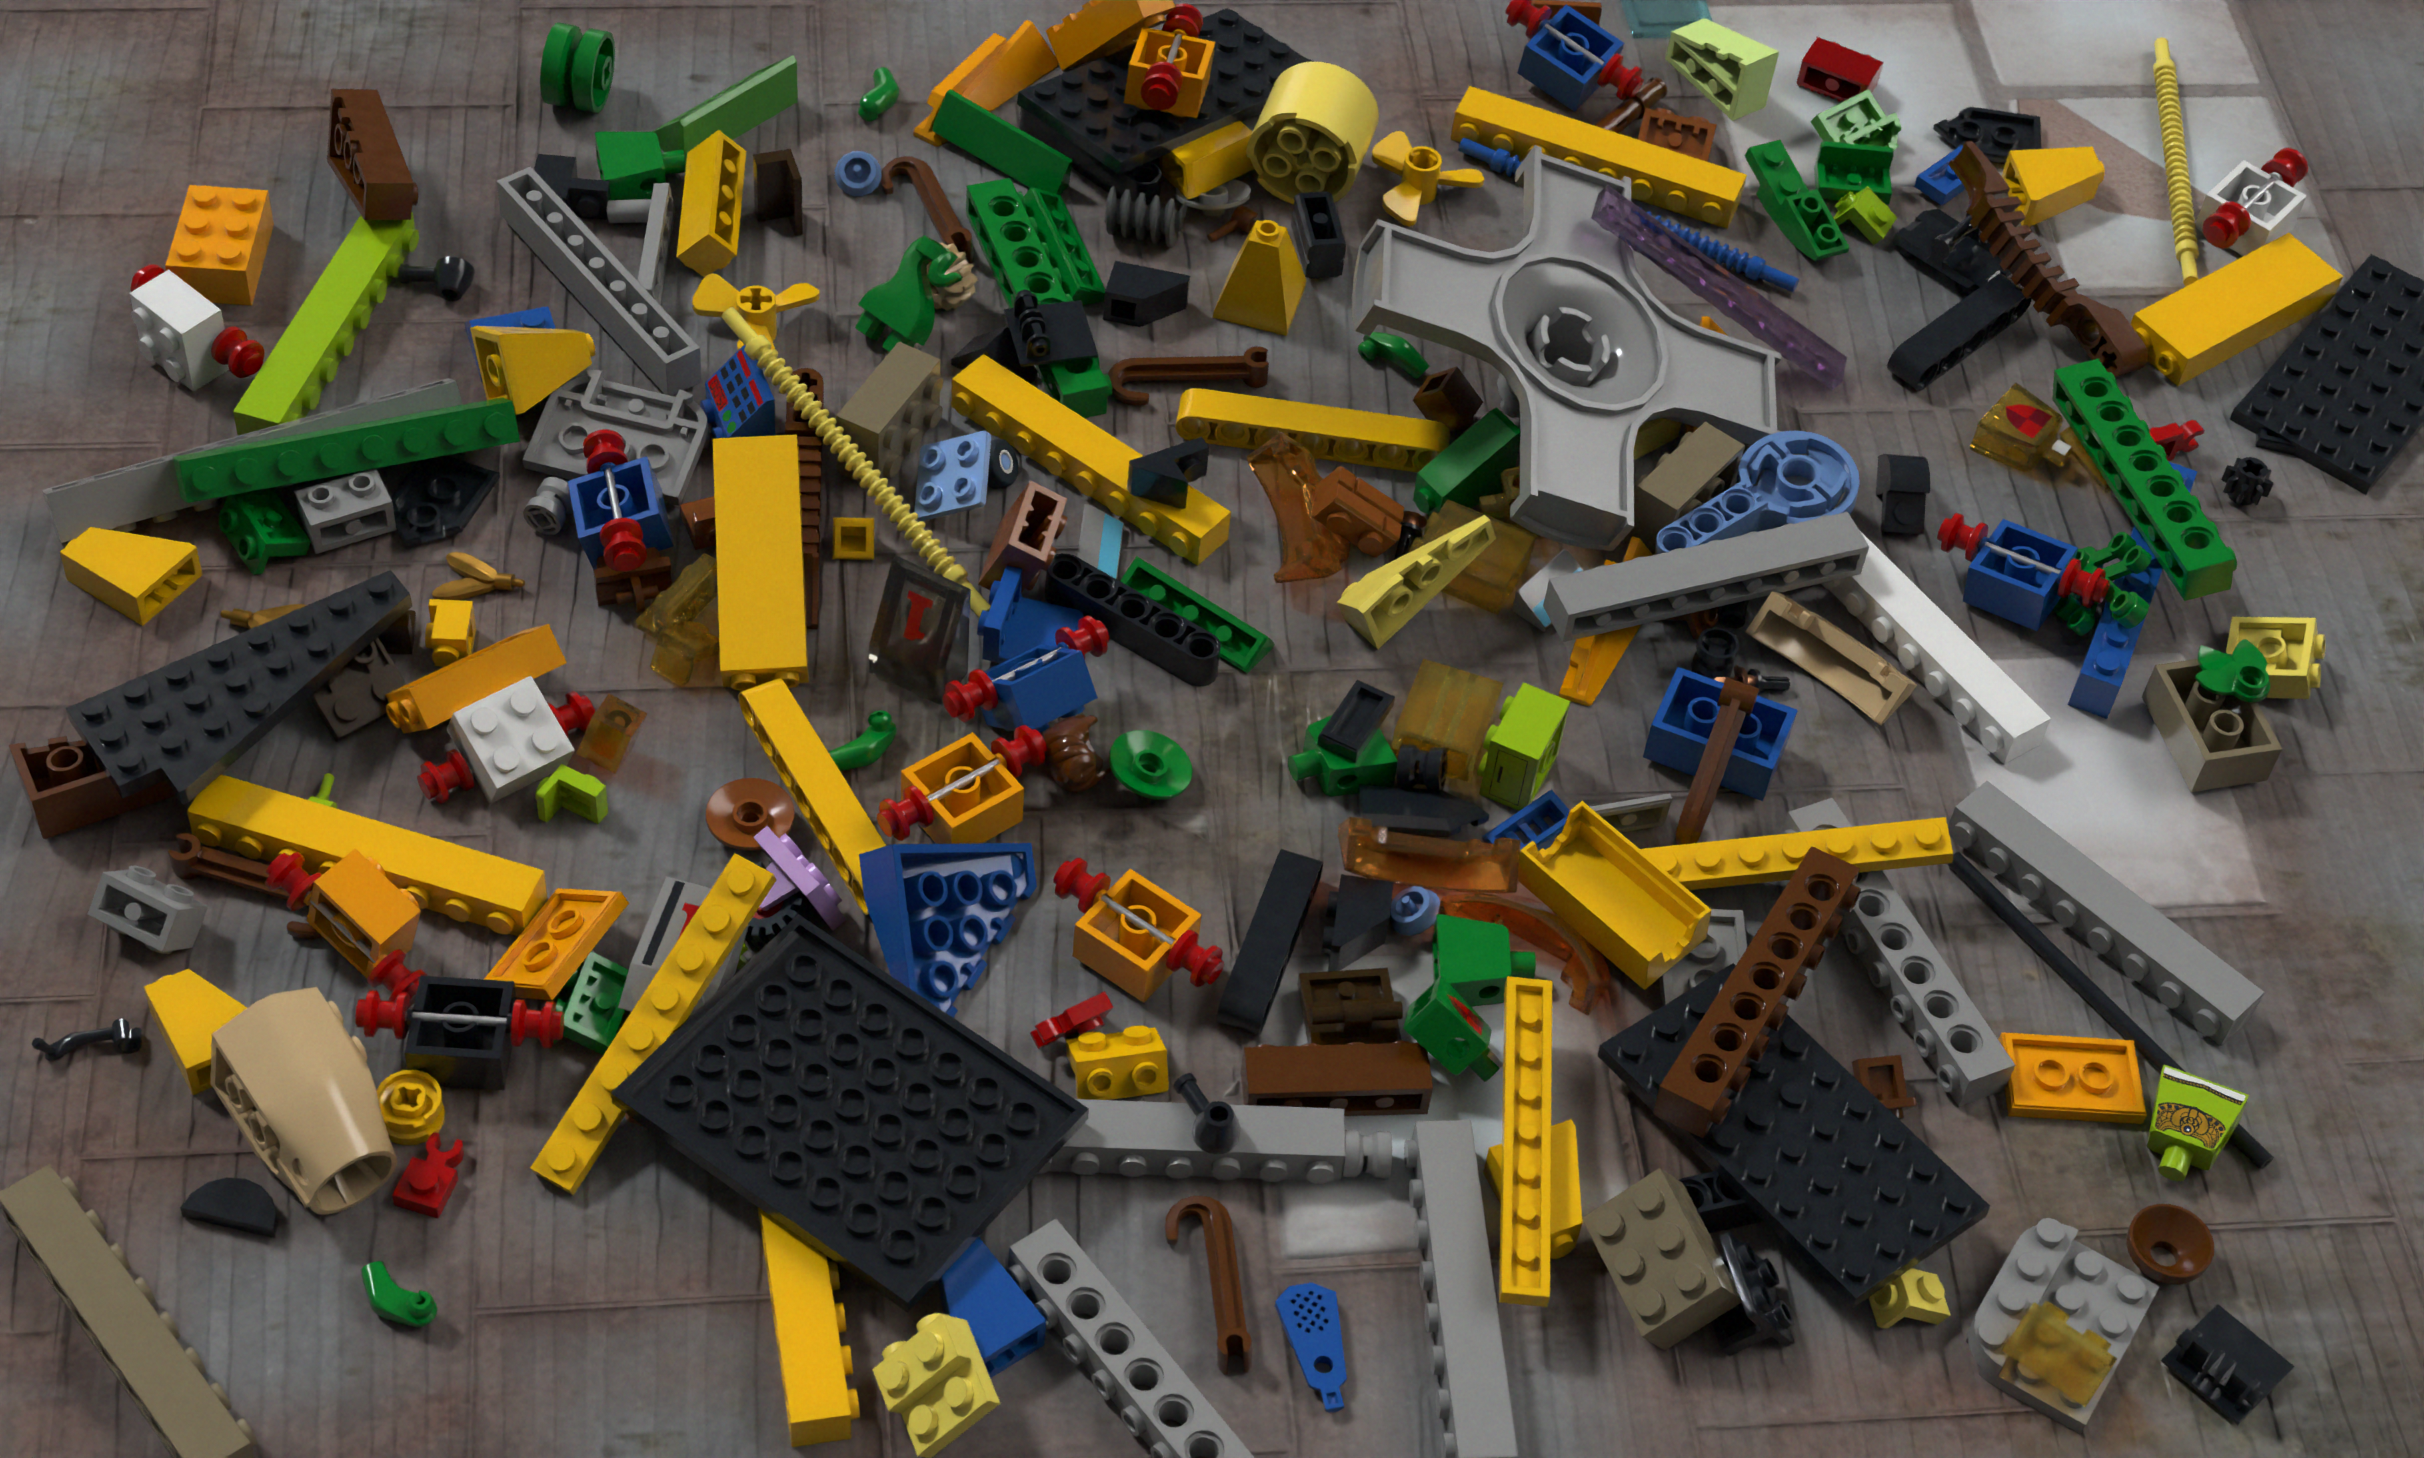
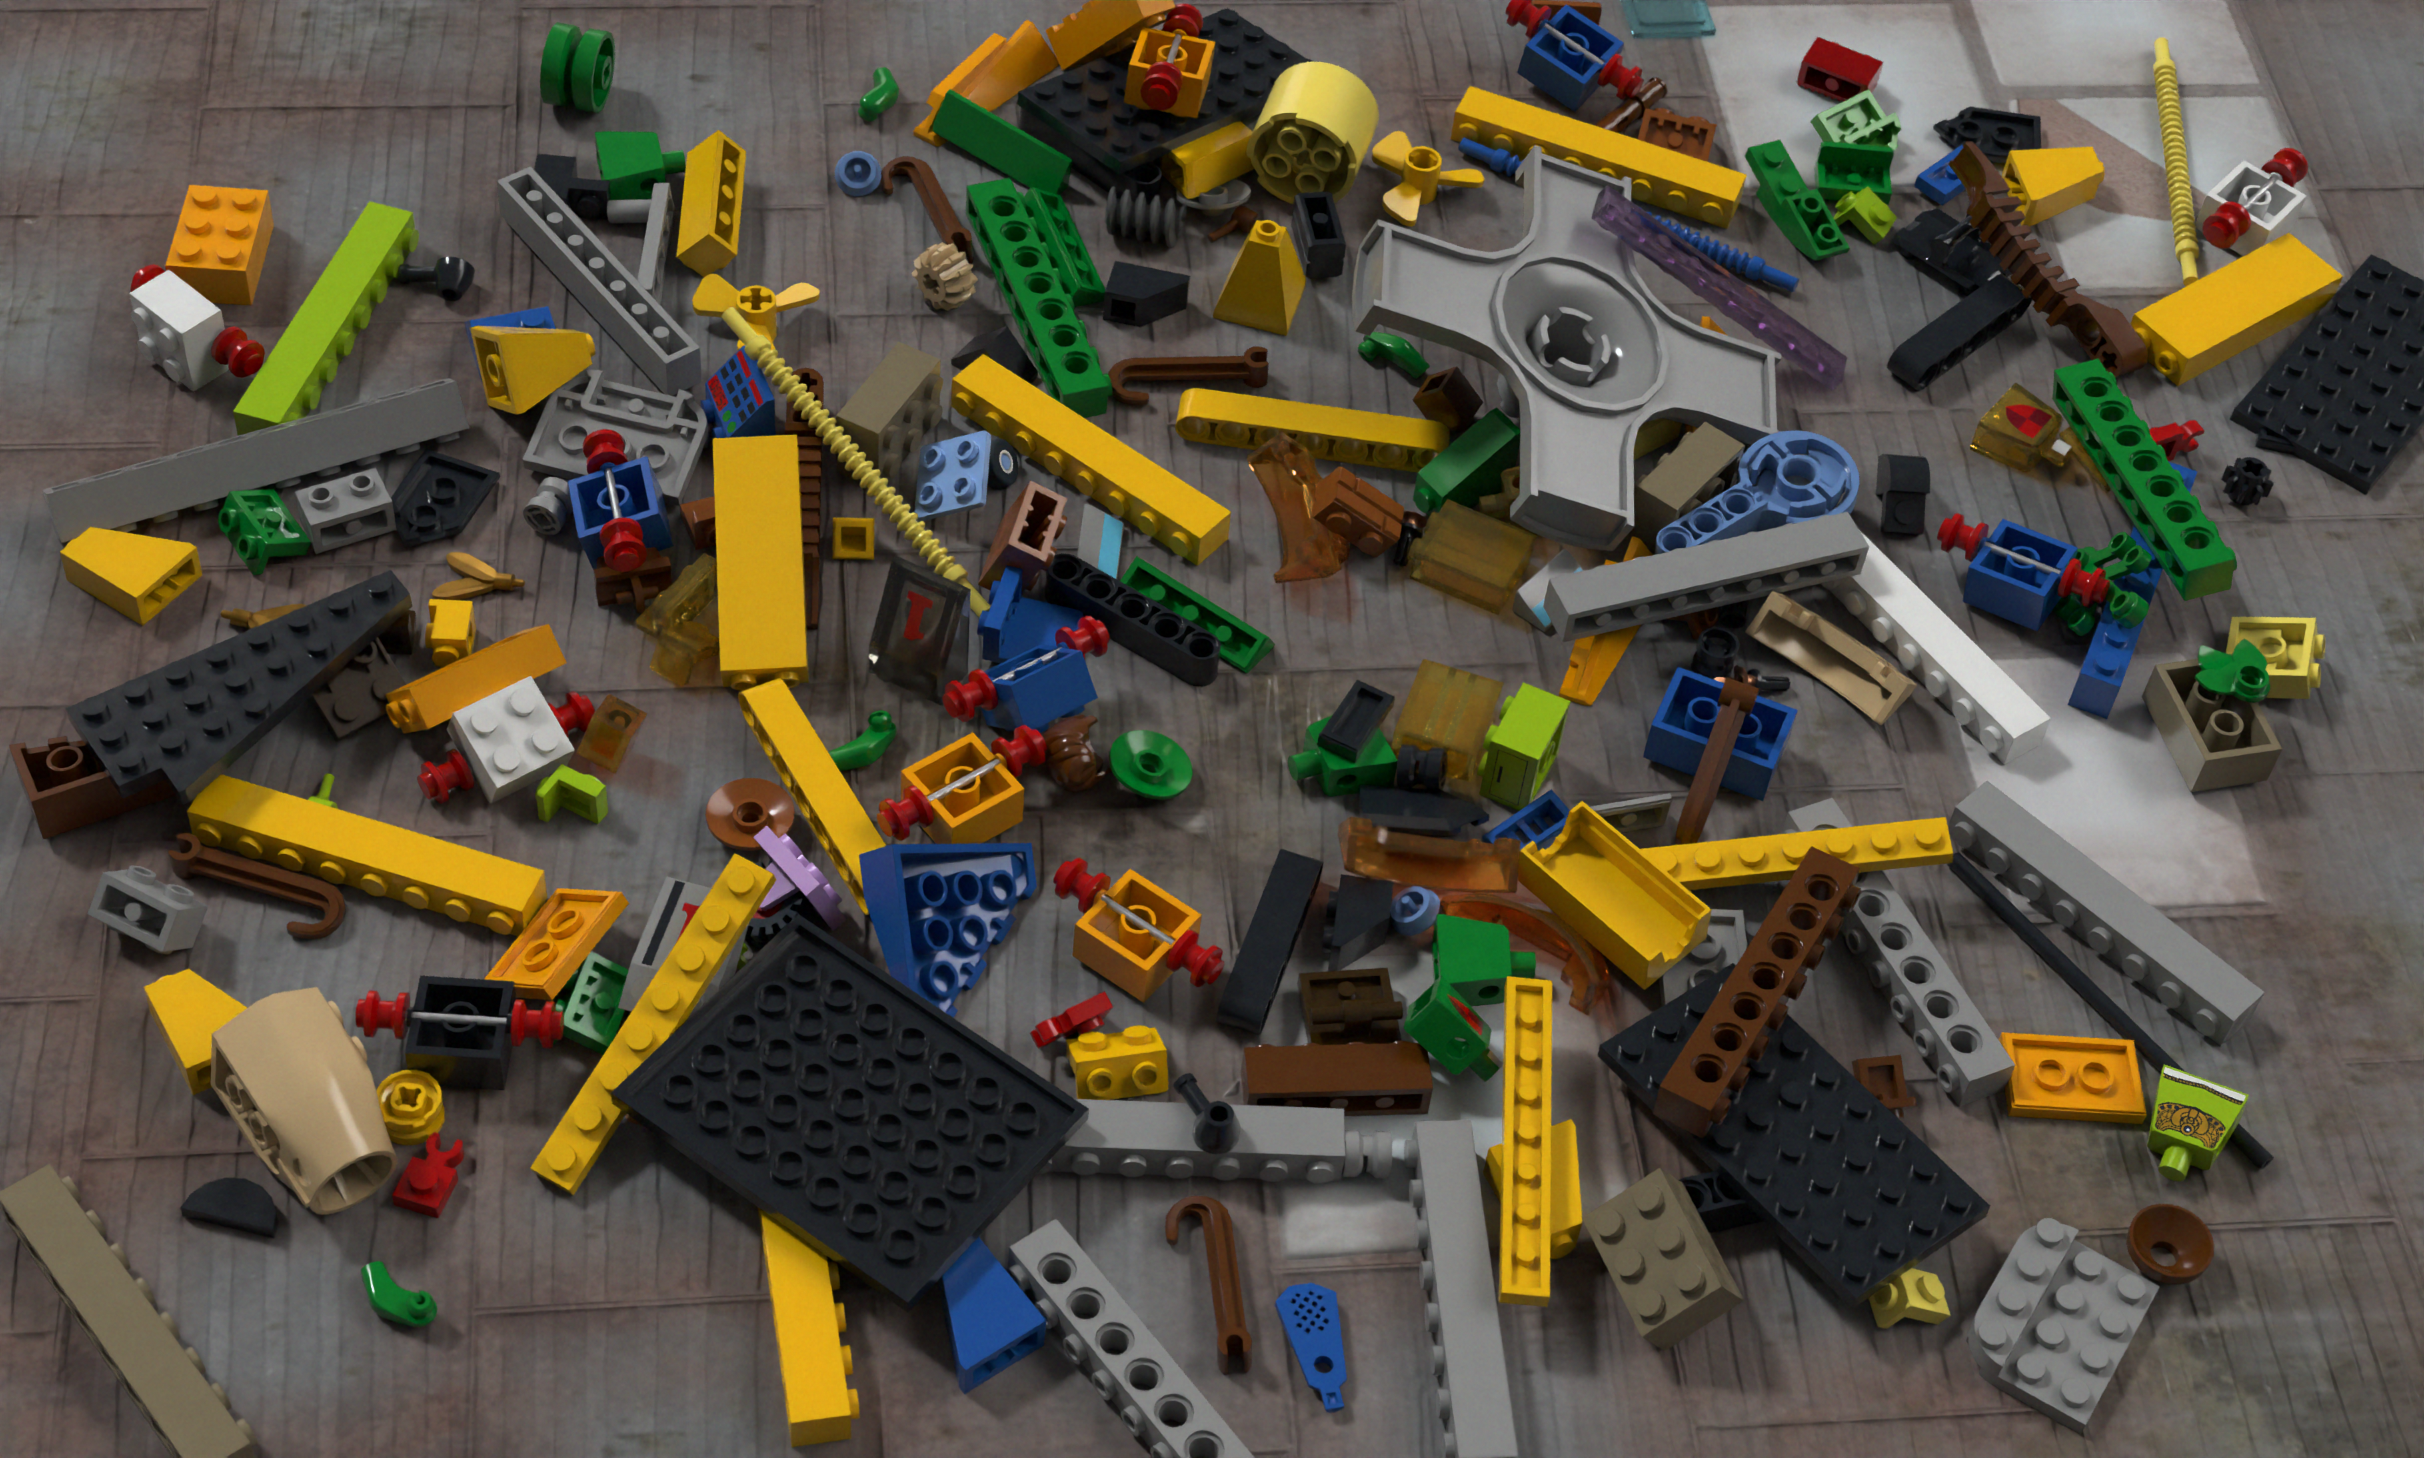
(124, 1040): black piece -> none
(345, 449): green brick -> none
(357, 914): light orange brick -> none
(368, 156): reddish brown wedge -> none
(734, 108): bright green slope -> none
(778, 188): dark brown panel -> none
(907, 298): green hips -> none
(936, 1382): light yellow plate -> none
(1049, 331): black hinge -> none
(1166, 473): black slope -> none
(1400, 589): light yellow wedge -> none
(1724, 66): yellowish green wedge -> none
(1761, 1309): black bracket -> none
(2059, 1353): clear yellow bracket -> none
(2227, 1363): black hinge -> none

